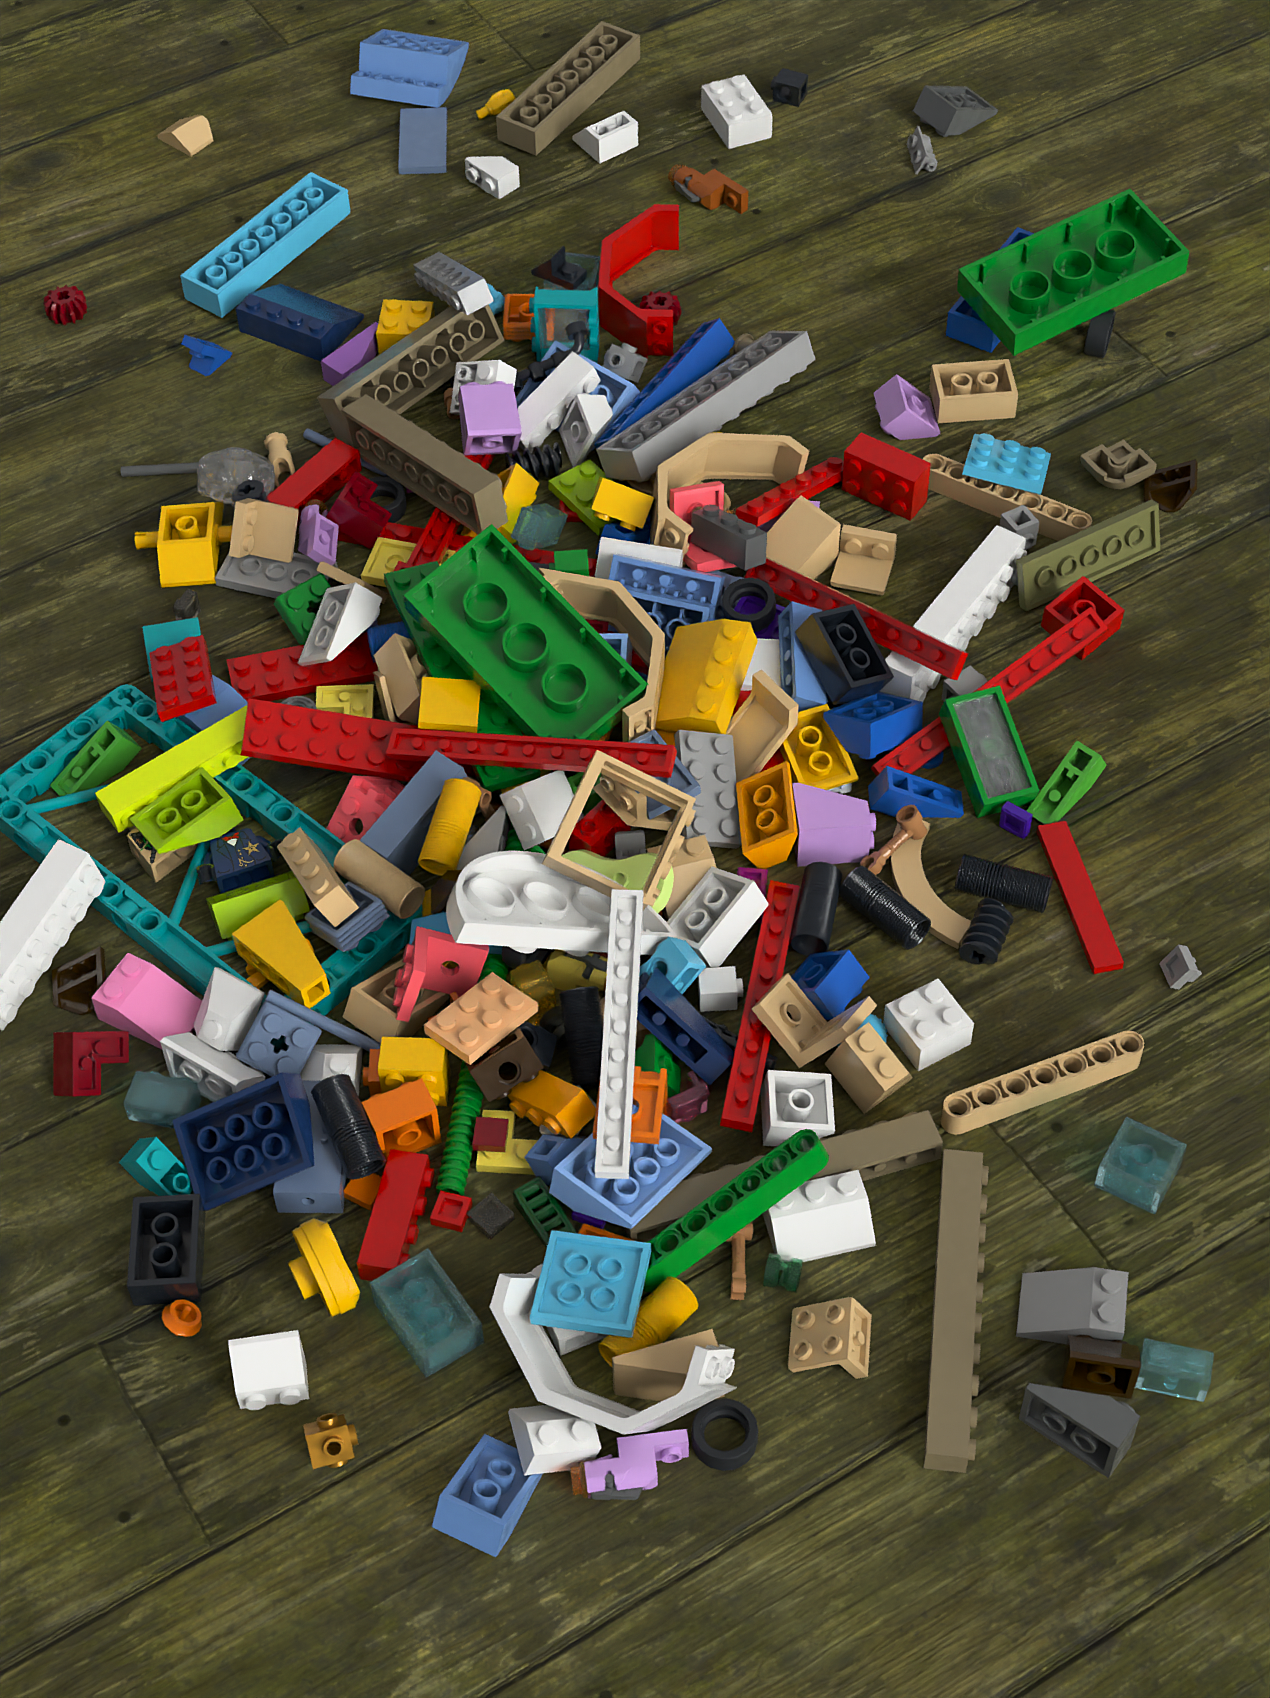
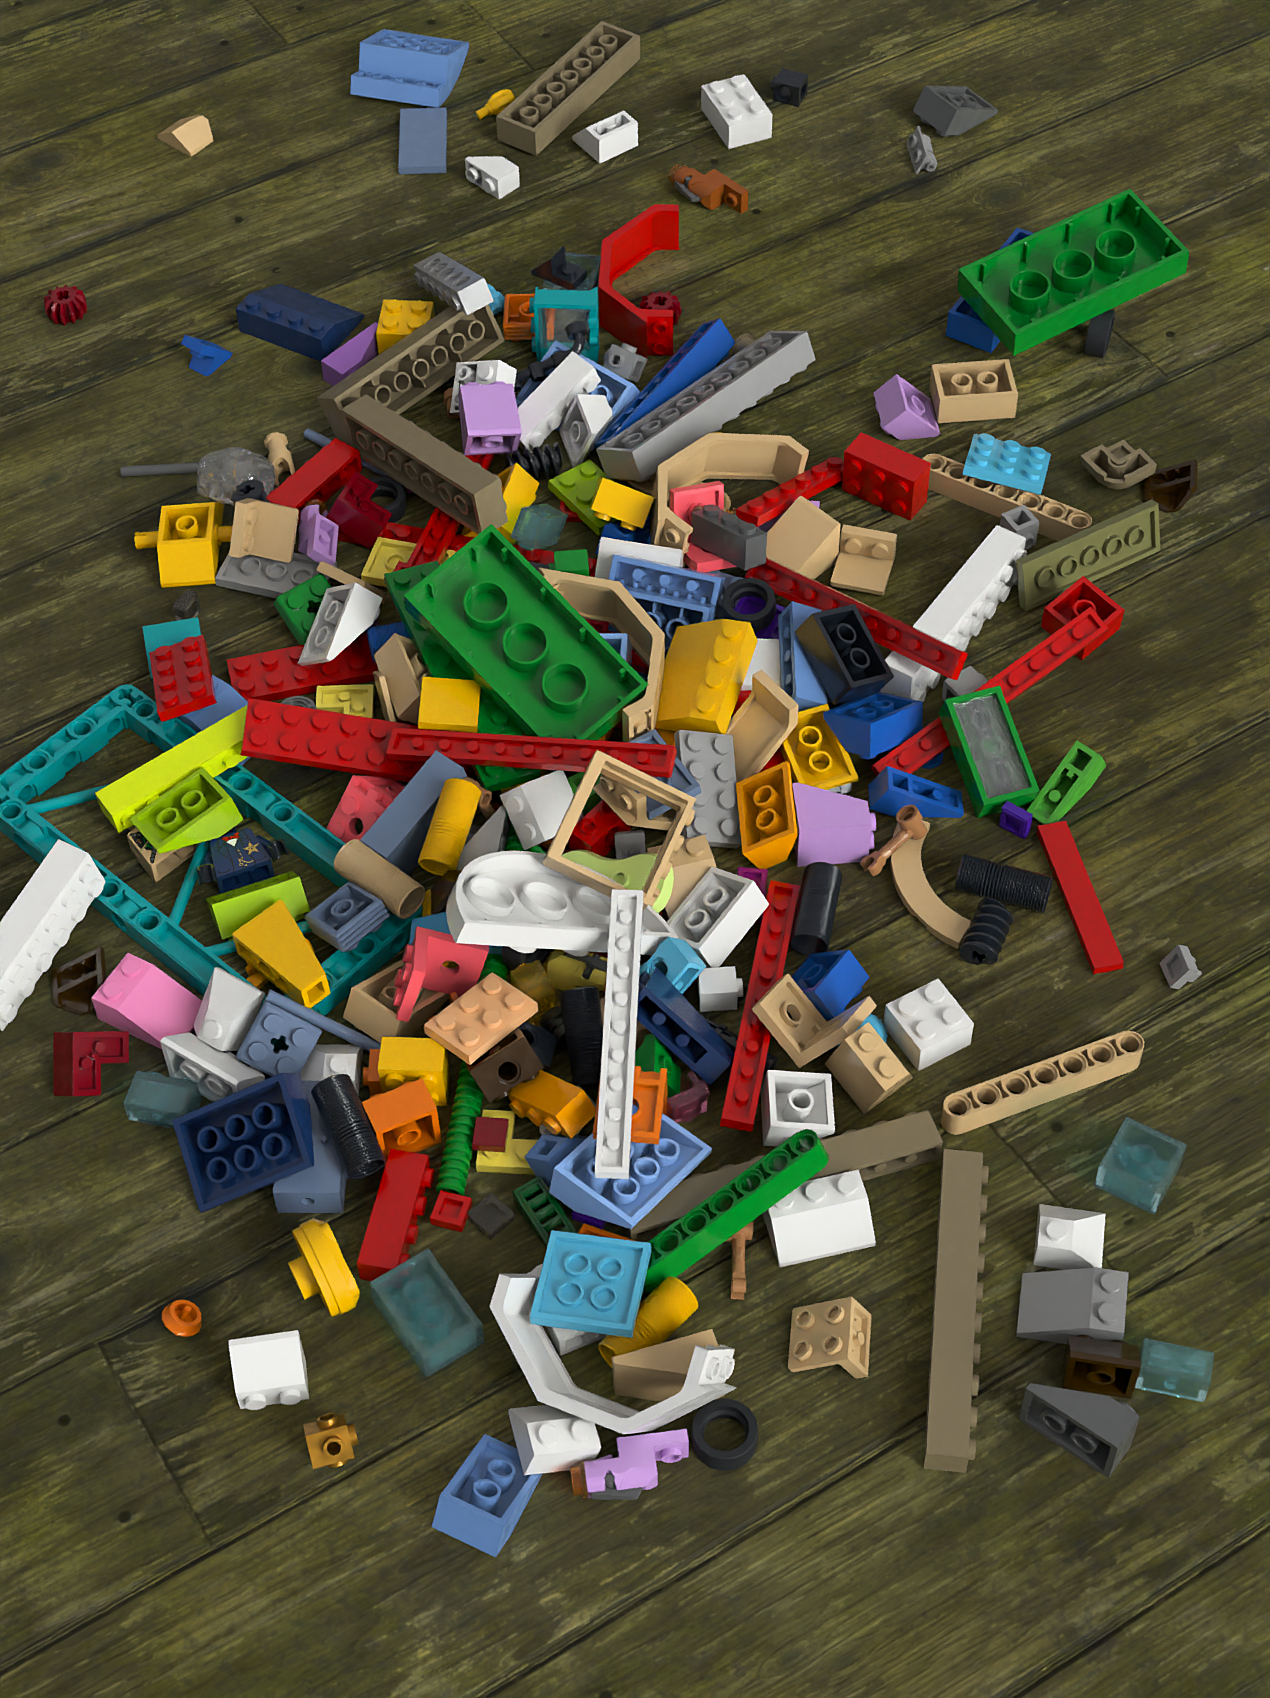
(97, 761): bright green slope -> none
(156, 1168): teal slope -> none
(166, 1249): black brick -> none
(265, 244): medium azure brick -> none
(317, 877): tan brick -> none
(363, 1190): orange tile -> none
(790, 1275): clear green wheel -> none
(886, 910): black piece -> none
(1069, 1238): none -> white slope

